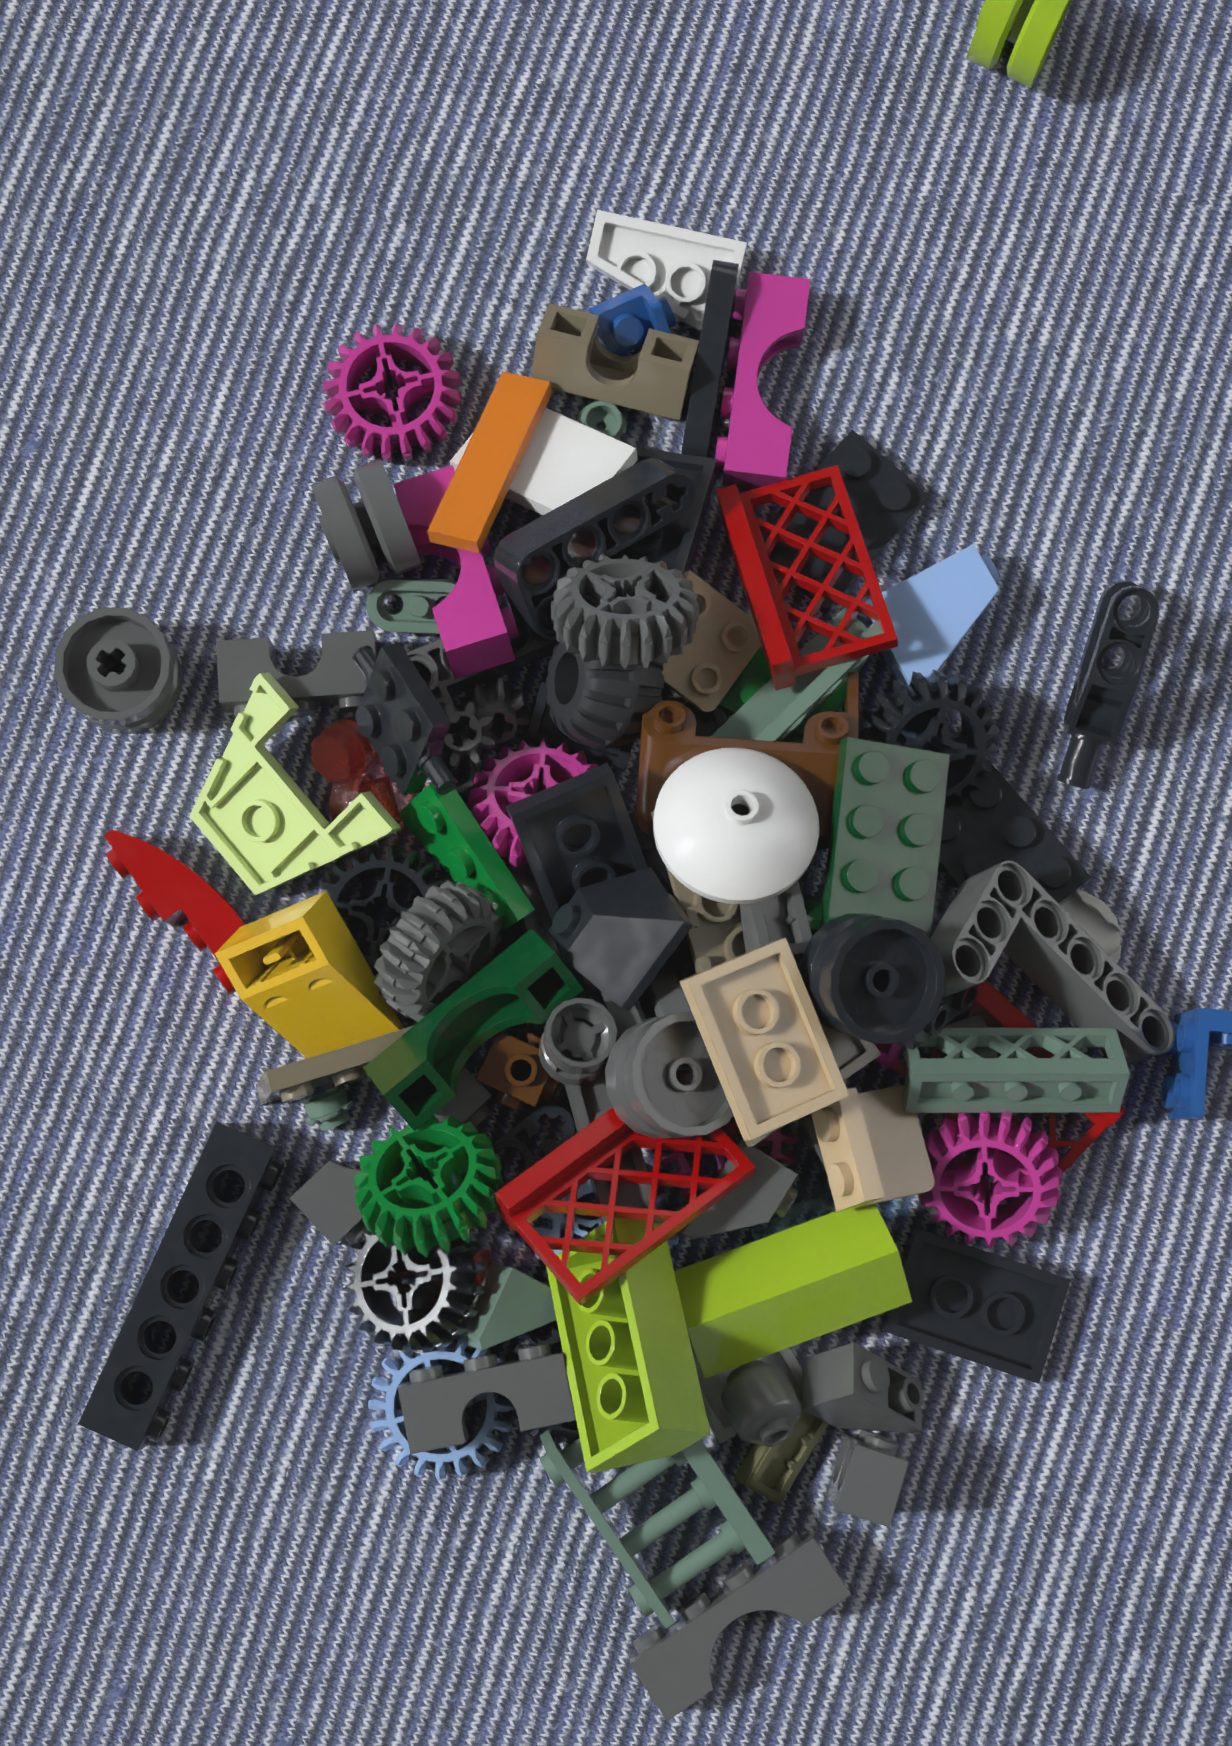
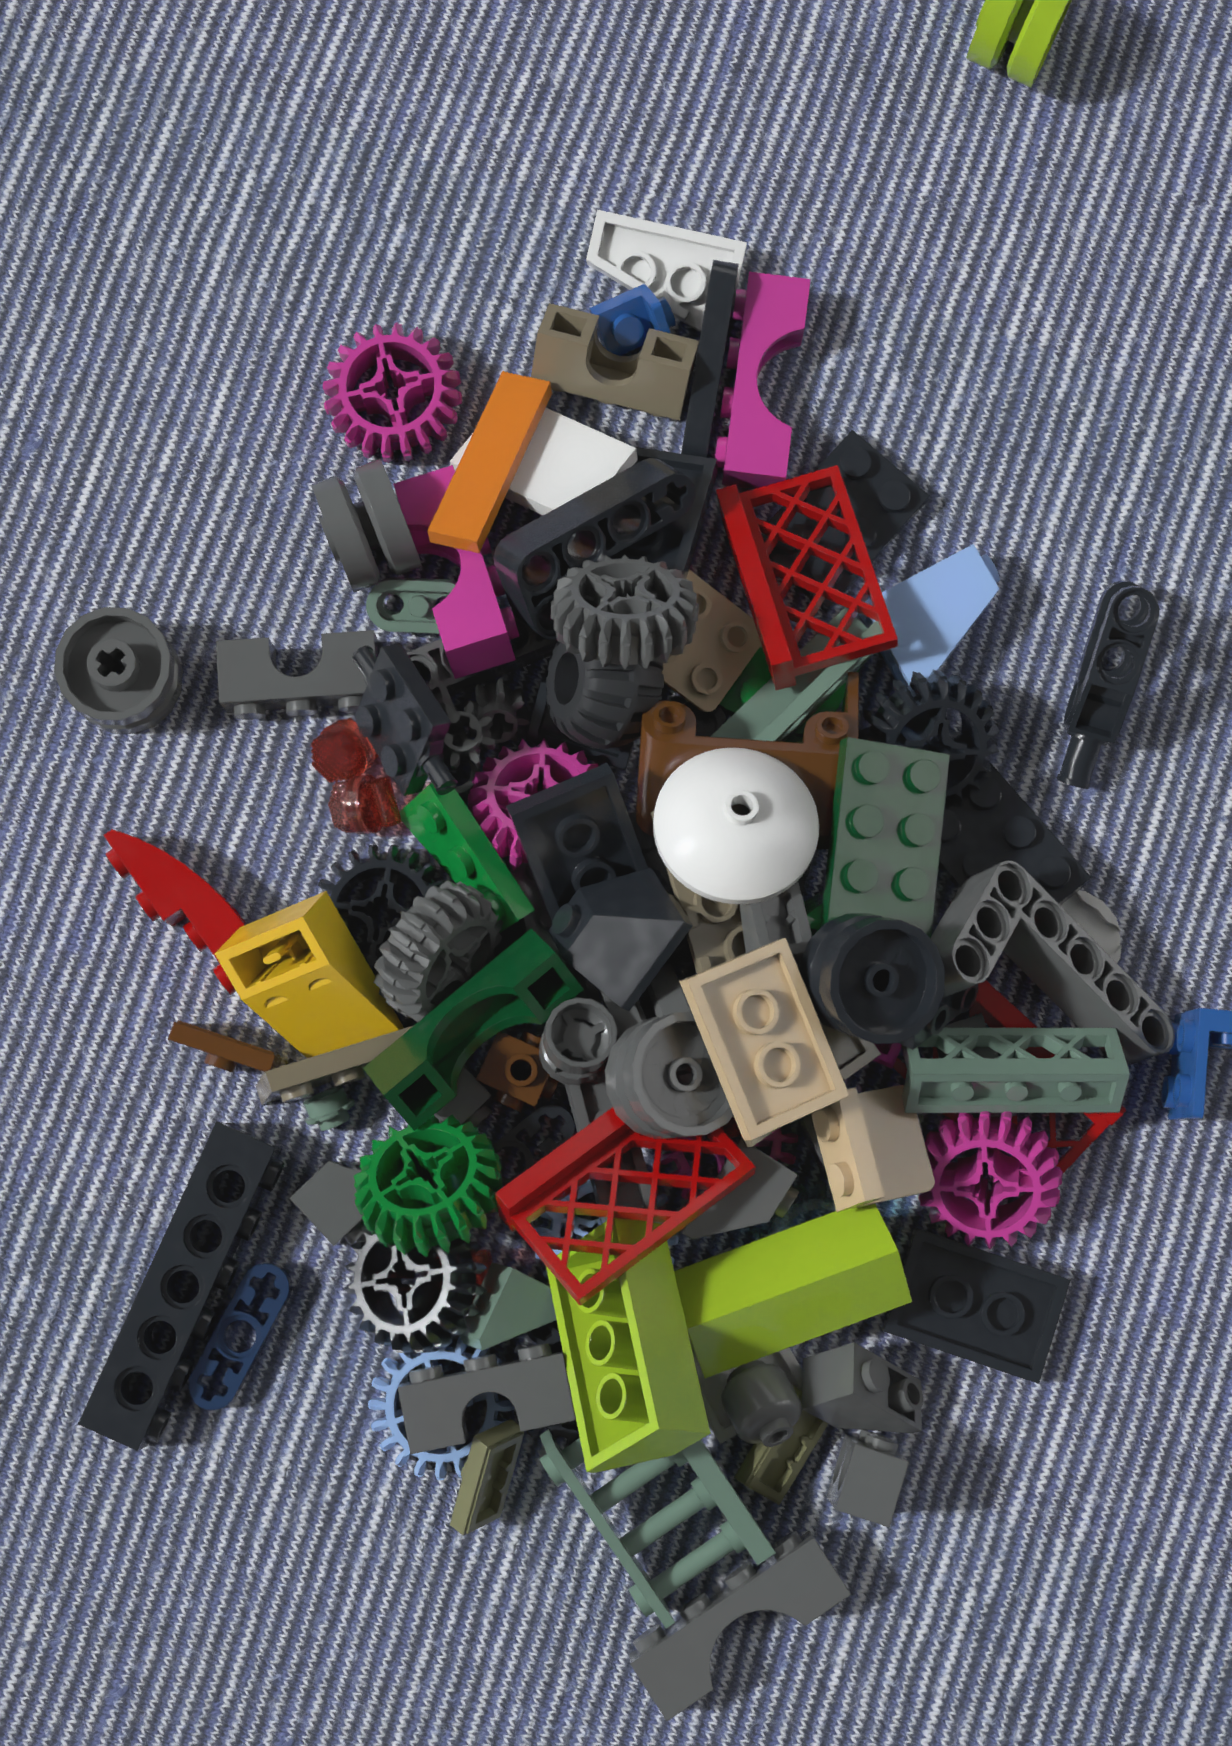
(222, 1050): none -> reddish brown plate
(233, 1378): none -> dark blue beam
(262, 816): yellowish green wing -> none
(486, 1477): none -> olive plate
(607, 413): sand green plate -> none

